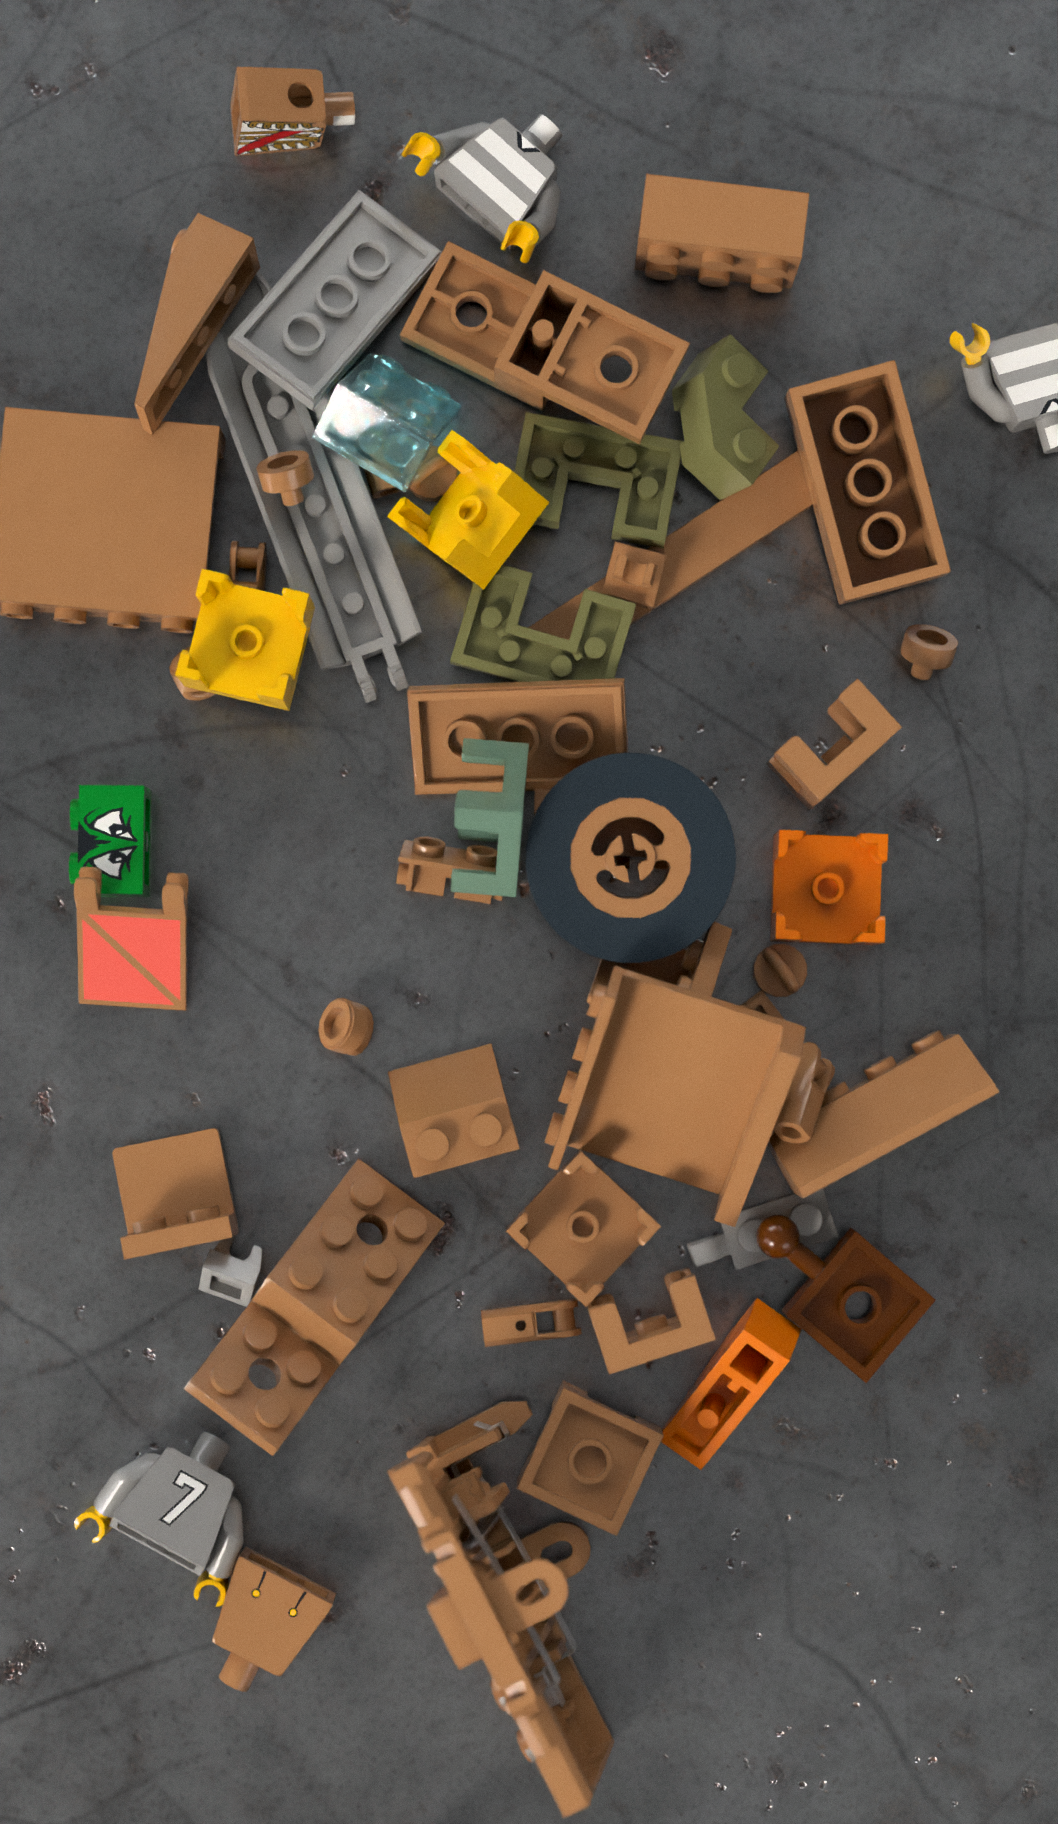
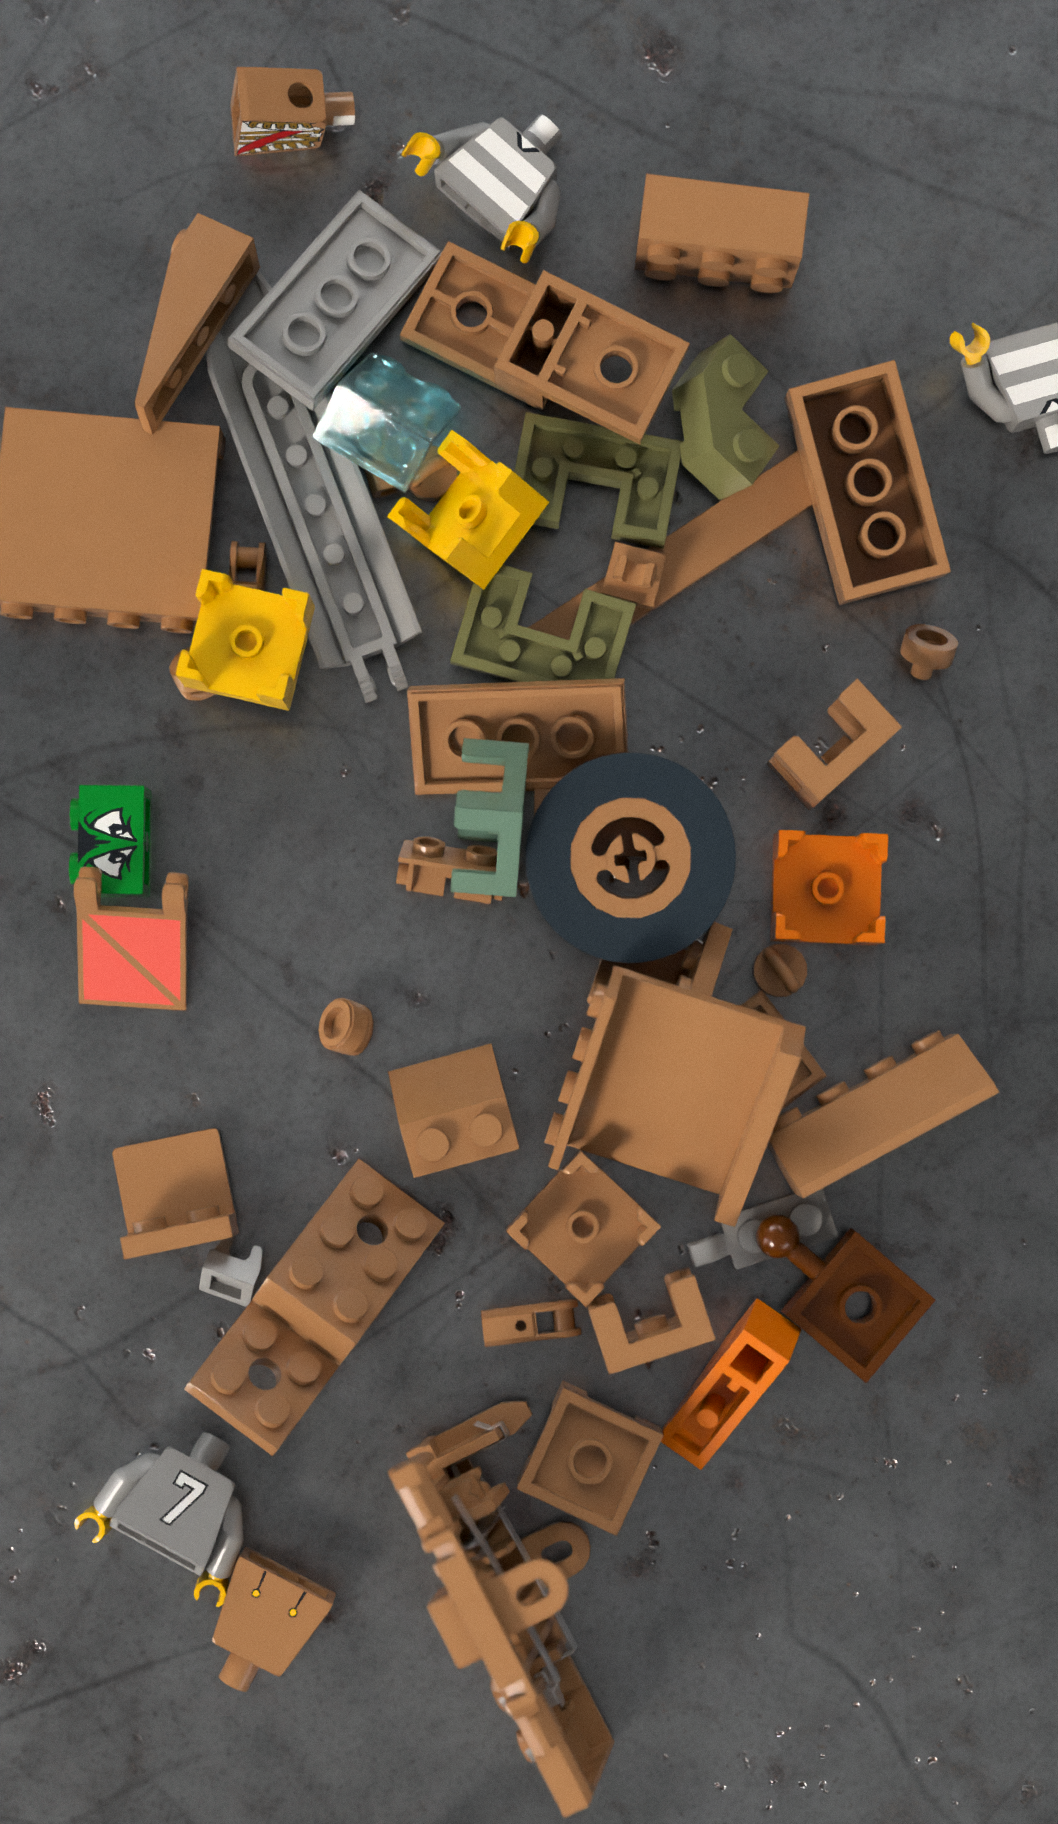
(286, 475): medium nougat tile -> none
(804, 1096): medium nougat bar -> none

